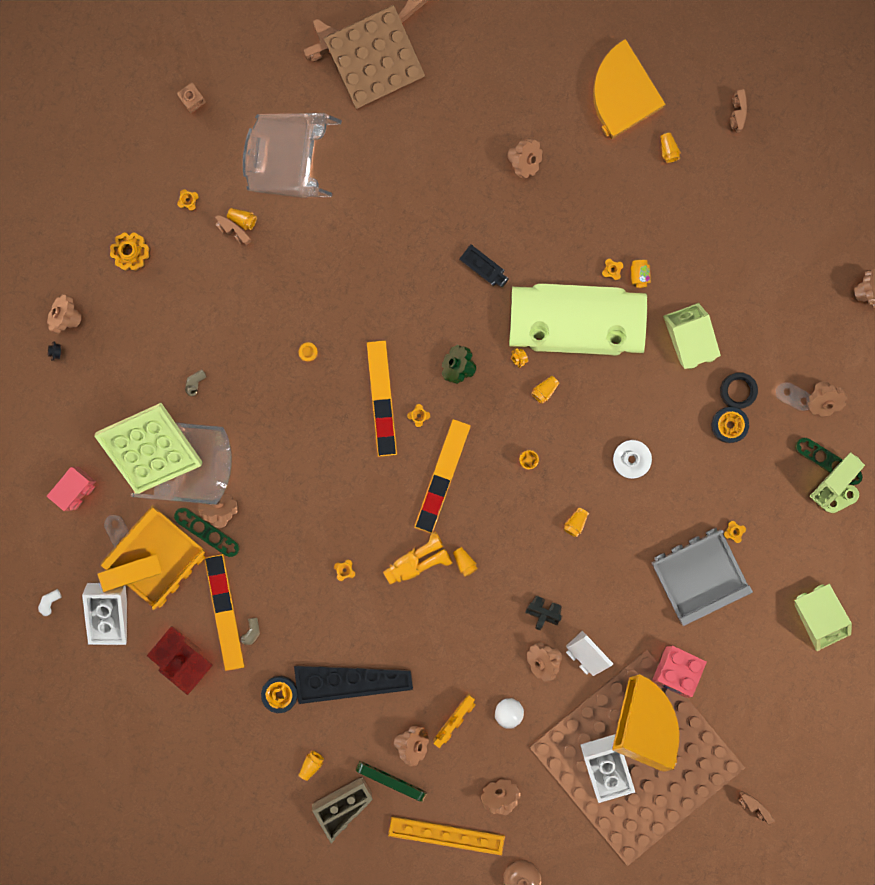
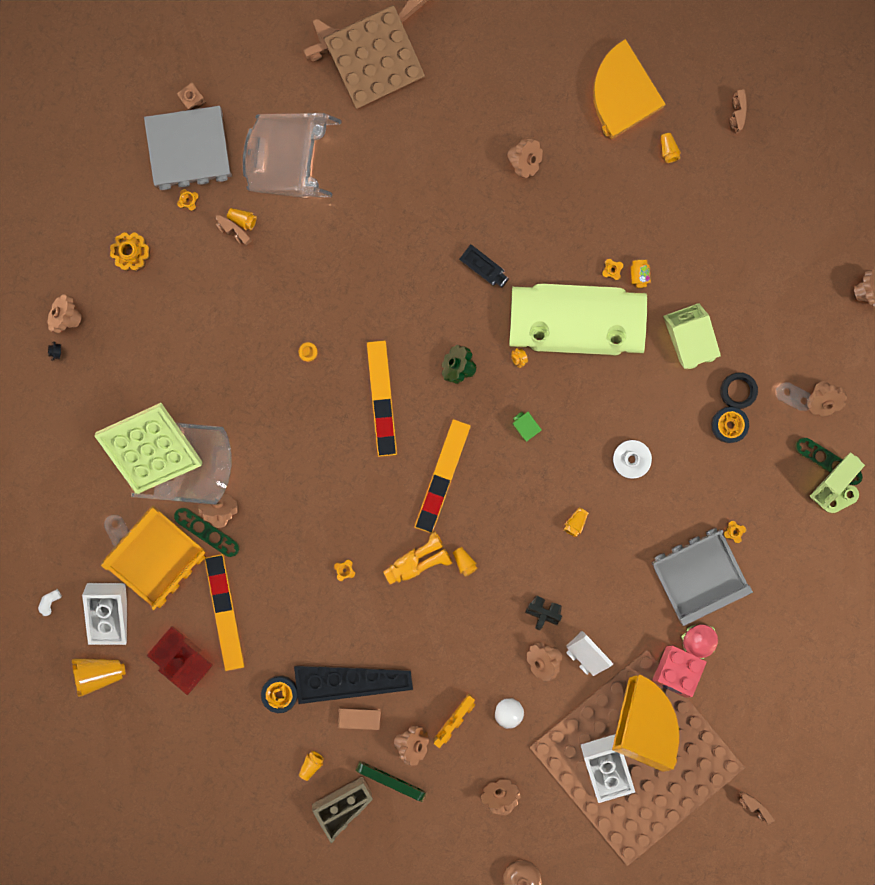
(71, 489): coral brick -> none
(95, 674): none -> light orange cone
(129, 573): light orange slope -> none
(187, 147): none -> light grey panel
(192, 382): dark tan arm -> none
(250, 637): dark tan arm -> none
(359, 719): none -> nougat slope
(418, 410): light orange plate -> none
(446, 835): light orange tile -> none
(526, 425): none -> bright green brick
(531, 459): light orange wheel -> none
(545, 389): light orange cone -> none
(700, 640): none -> coral hair
(823, 616): yellowish green slope -> none

